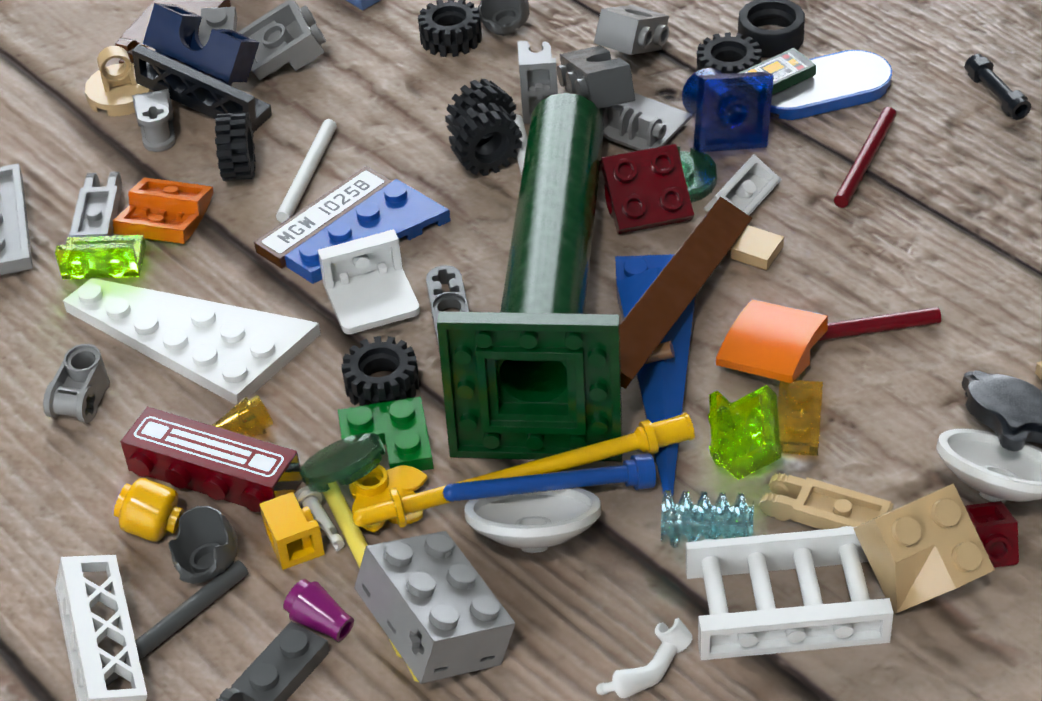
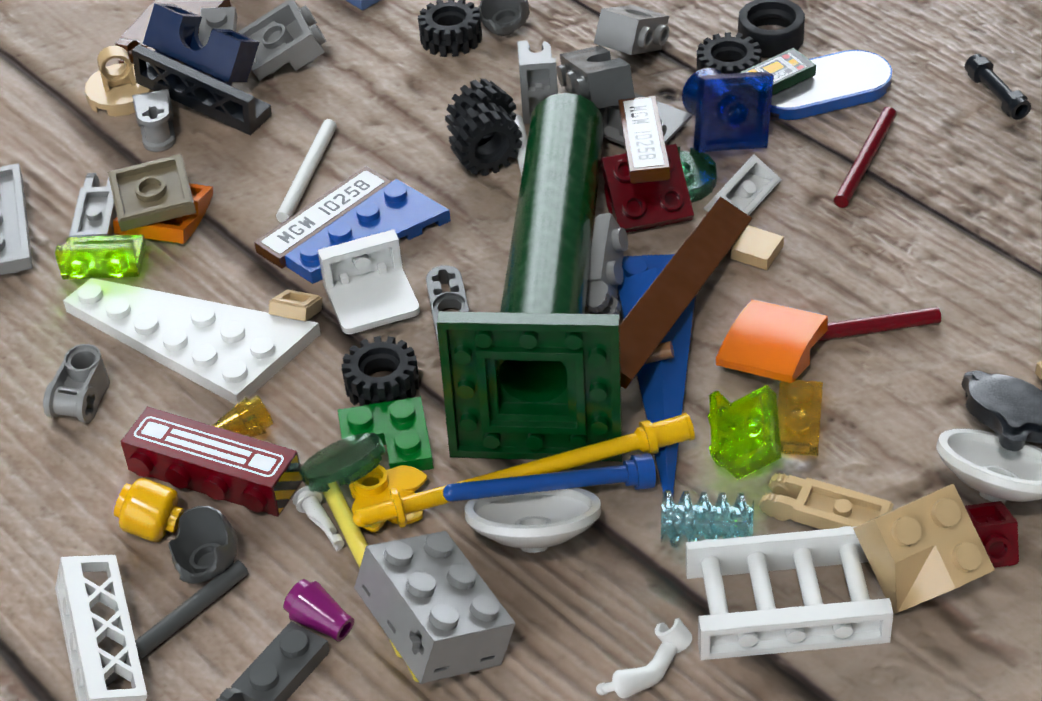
(151, 192): none -> dark tan tile
(235, 146): black tyre -> none
(291, 530): yellow brick -> none
(295, 305): none -> tan tile
(605, 265): none -> light grey hinge
(643, 140): none -> tile

